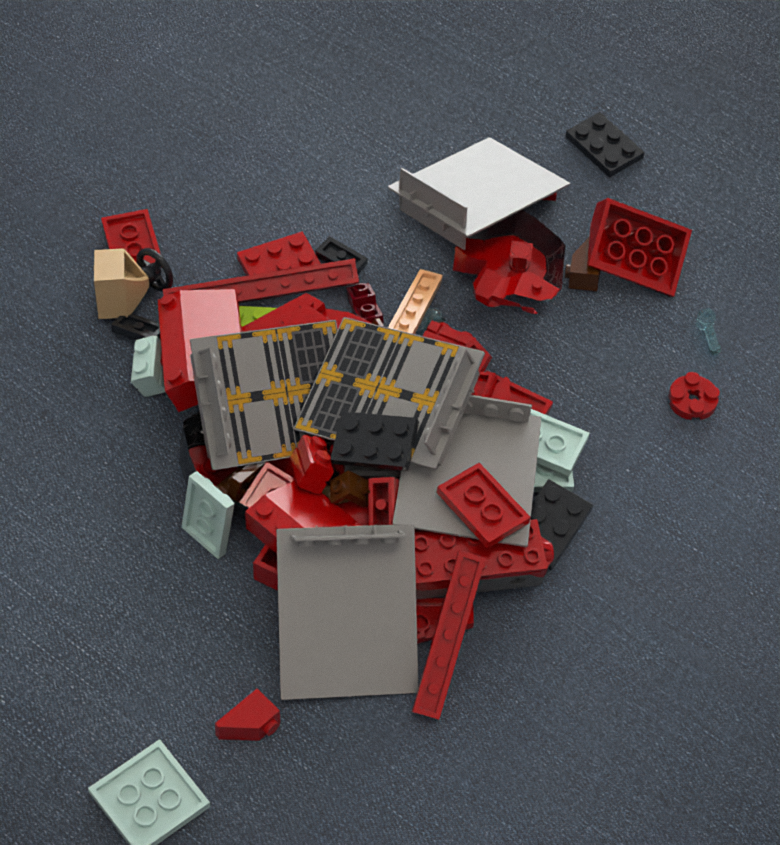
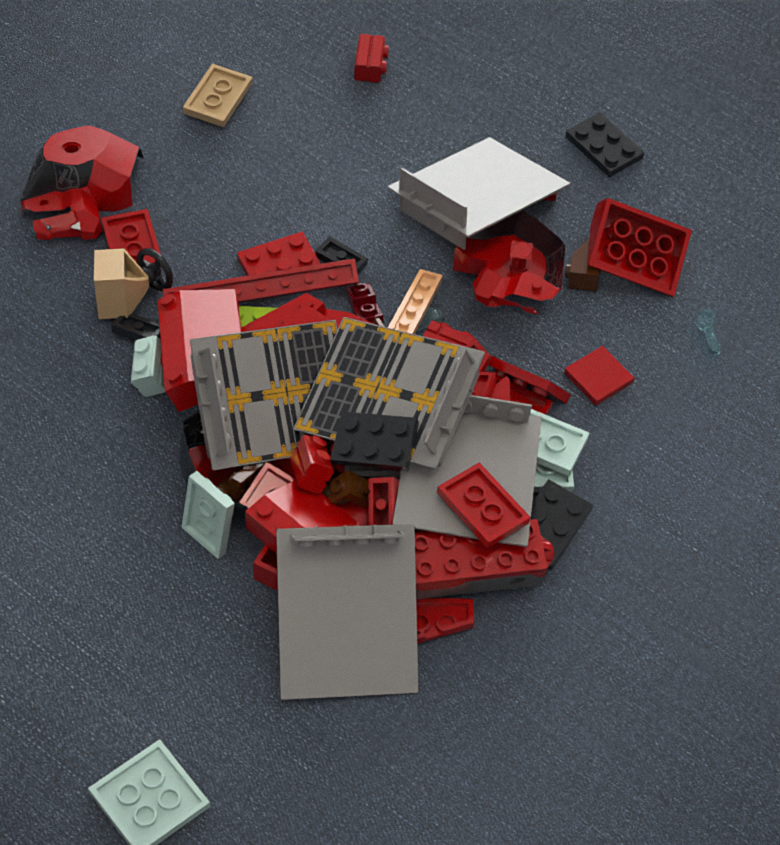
(81, 171): none -> red piece
(217, 95): none -> tan plate
(249, 719): red slope -> none
(369, 58): none -> red brick
(448, 635): red plate -> none
(523, 378): none -> red wing
(599, 375): none -> red tile
(696, 385): red plate -> none

